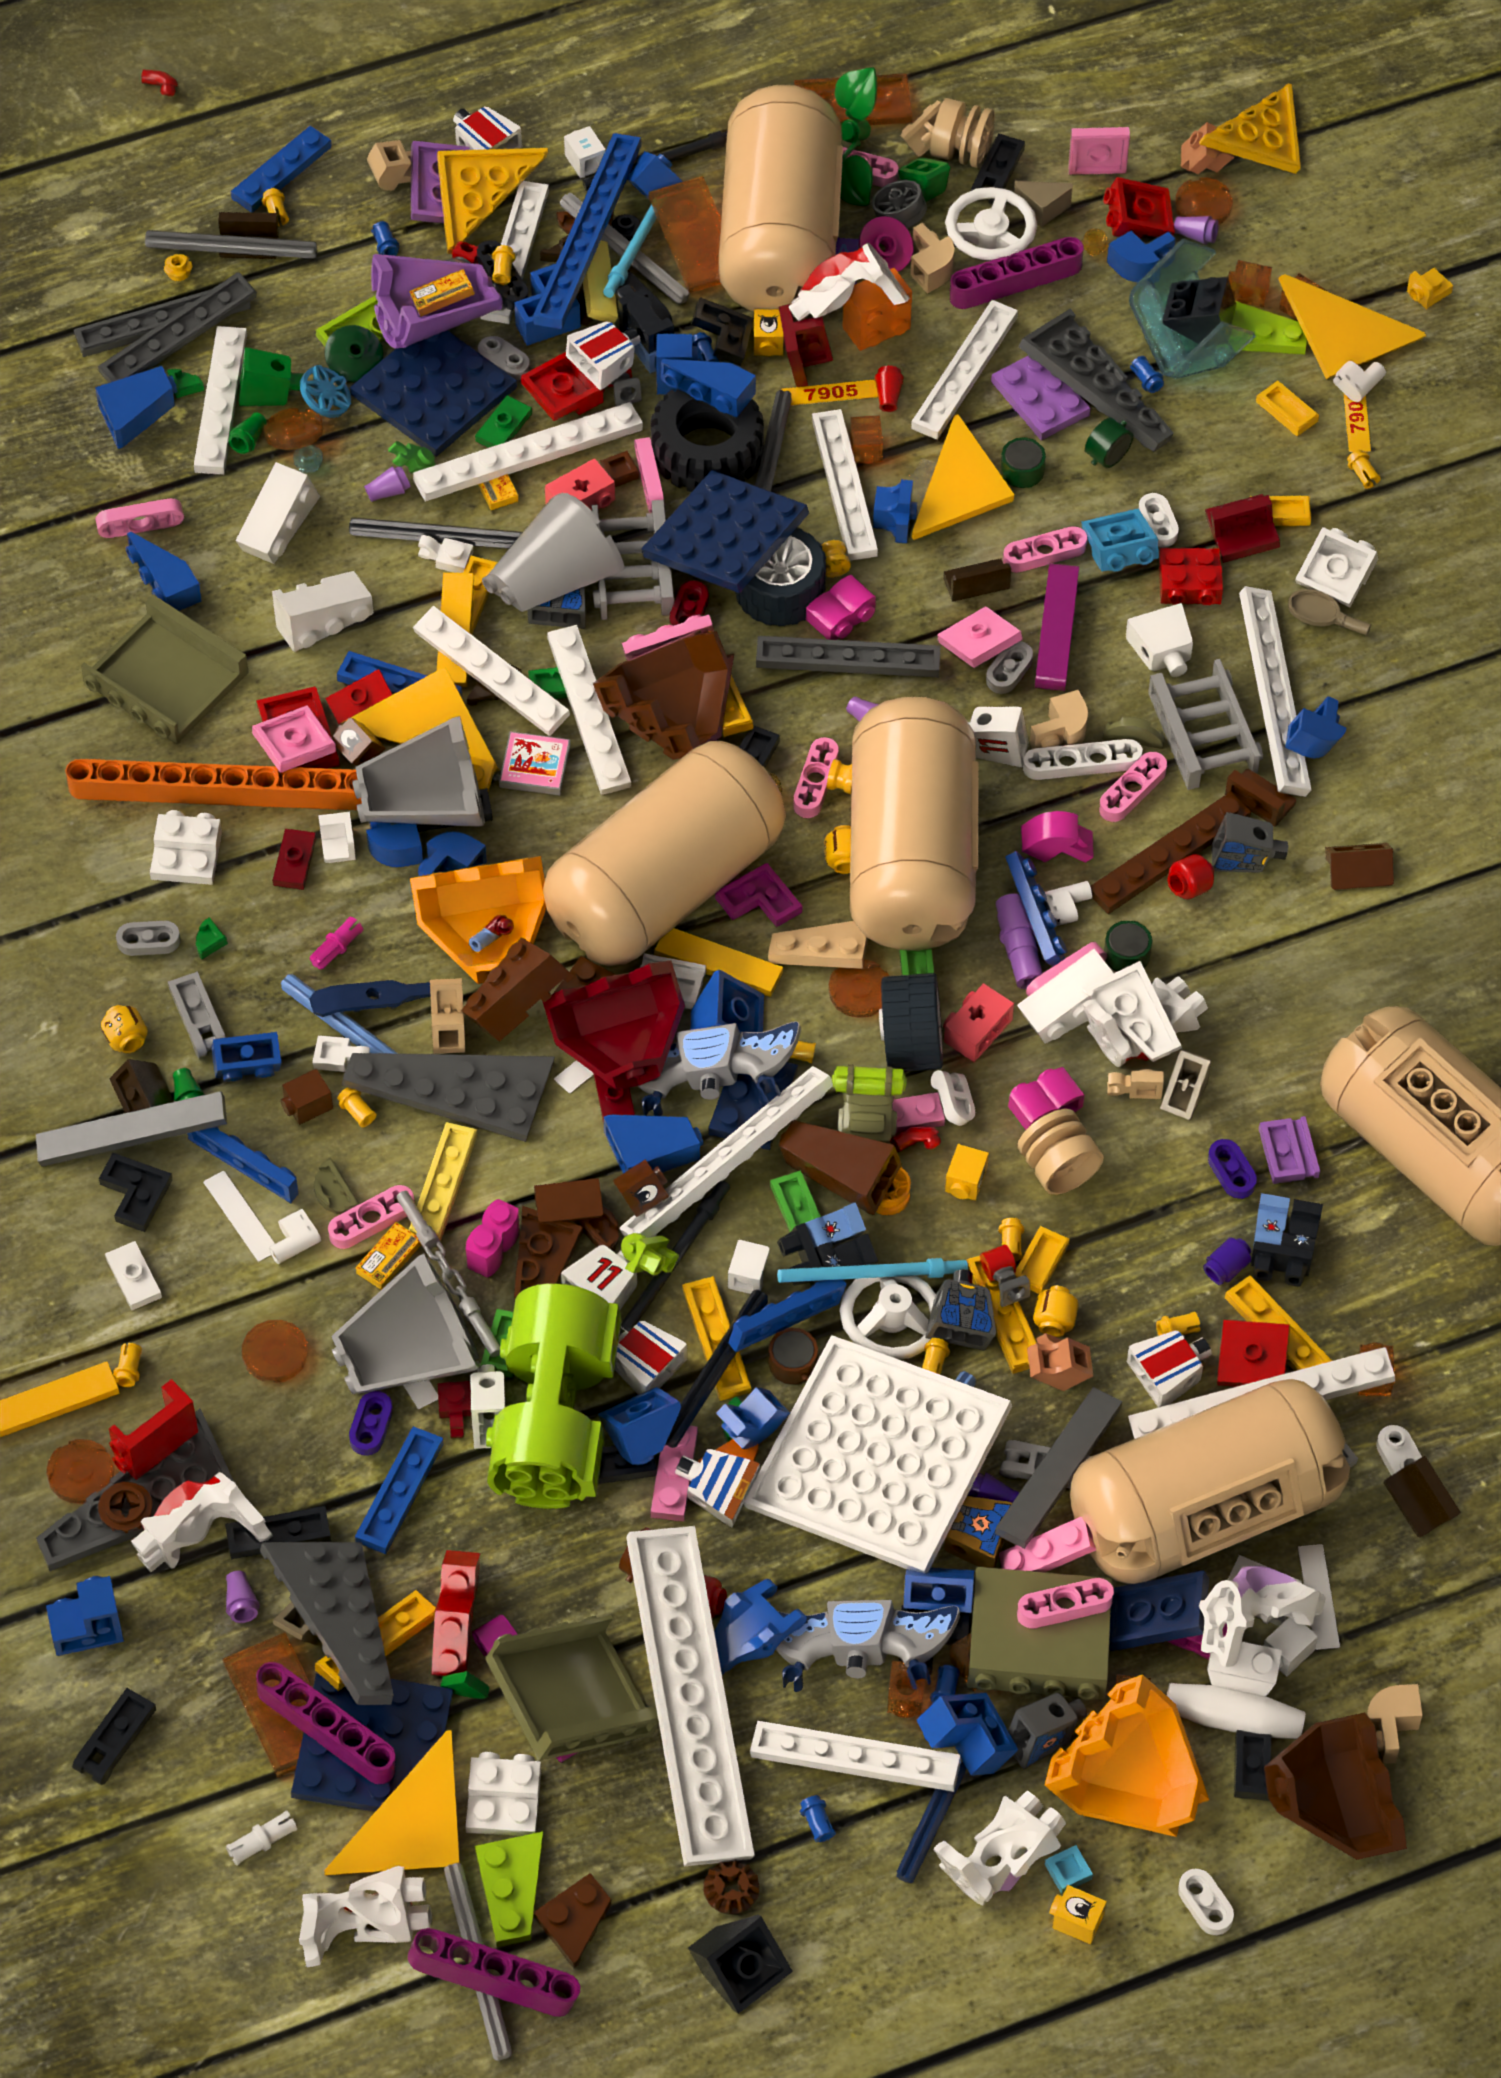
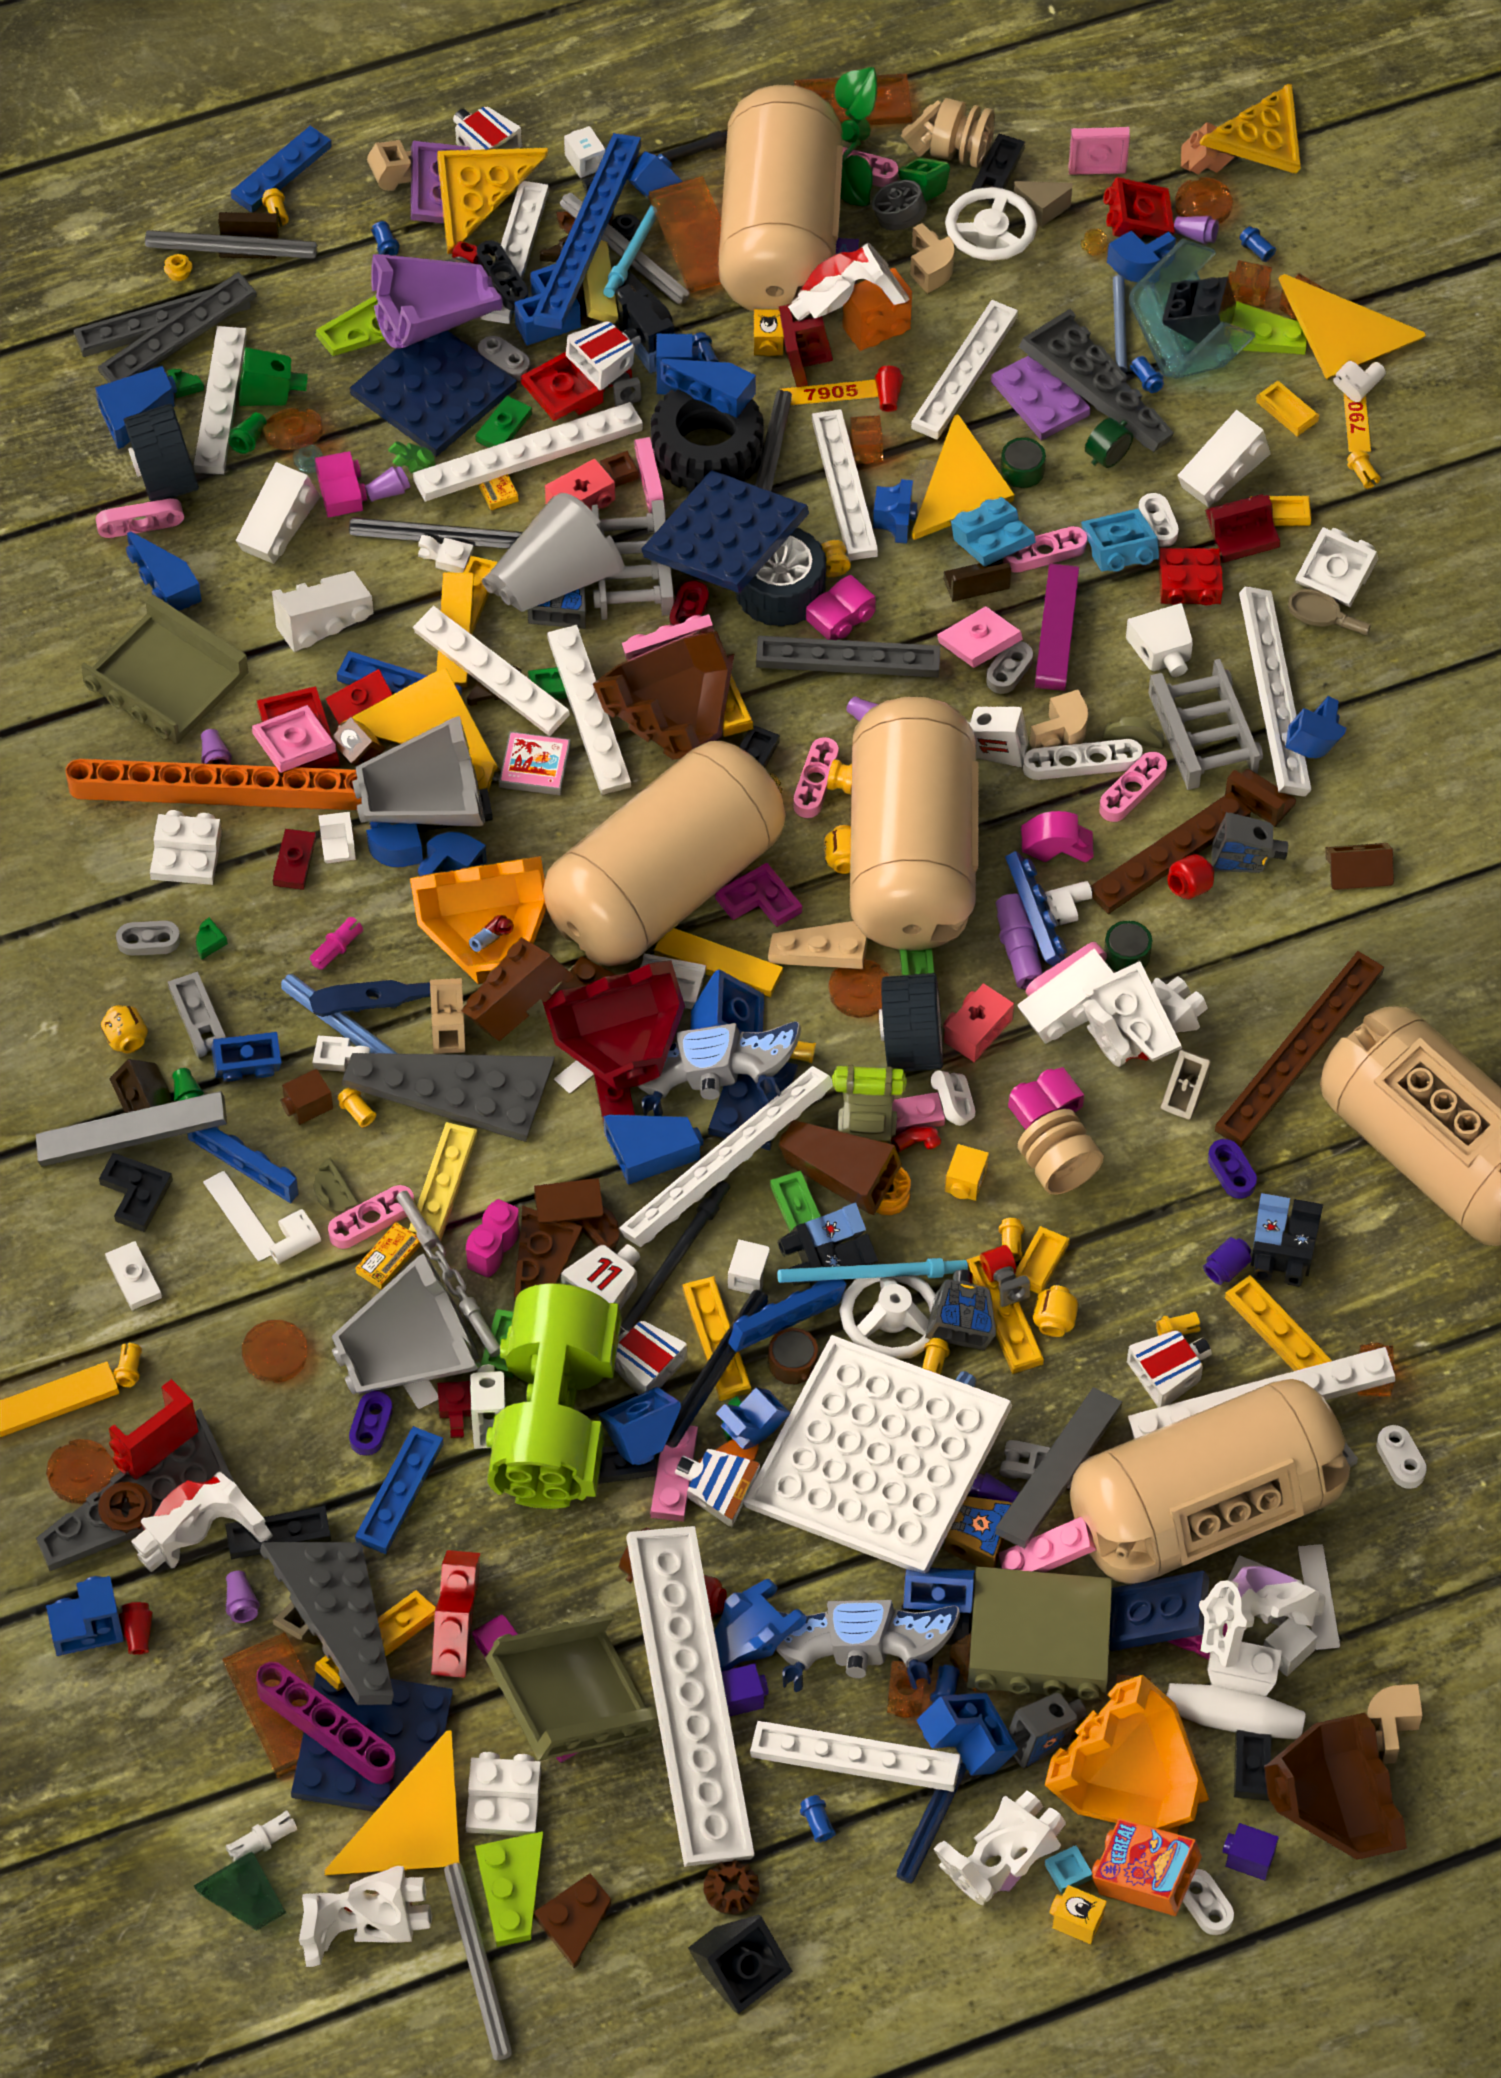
(114, 1735): black plate -> none
(136, 1625): none -> red cone
(160, 453): none -> black wheel
(162, 79): red arm -> none
(214, 749): none -> medium lavender cone
(243, 1892): none -> clear green wing
(325, 391): dark azure wheel -> none
(339, 484): none -> dark pink brick
(343, 362): dark green dish -> none
(442, 292): yellow tile -> none
(465, 1685): green tile -> none
(503, 259): yellow pin -> none
(510, 1967): magenta beam -> none
(642, 1187): reddish brown brick -> none
(648, 1254): lime hips -> none
(729, 325): black plate -> none
(744, 1689): none -> dark purple brick
(893, 236): dark pink dish -> none
(991, 531): none -> dark azure plate
(1016, 272): magenta beam -> none
(1057, 1614): bright pink beam -> none
(1059, 1362): nougat brick -> none
(1120, 322): none -> sand blue bar
(1141, 1084): tan plate -> none
(1146, 1866): none -> brick
(1225, 459): none -> white wedge
(1250, 1851): none -> dark purple brick
(1252, 1352): red plate -> none
(1261, 247): none -> blue pin
(1289, 1150): medium lavender plate -> none
(1299, 1049): none -> reddish brown plate
(1421, 1496): dark brown panel -> none
(1428, 287): yellow bracket -> none

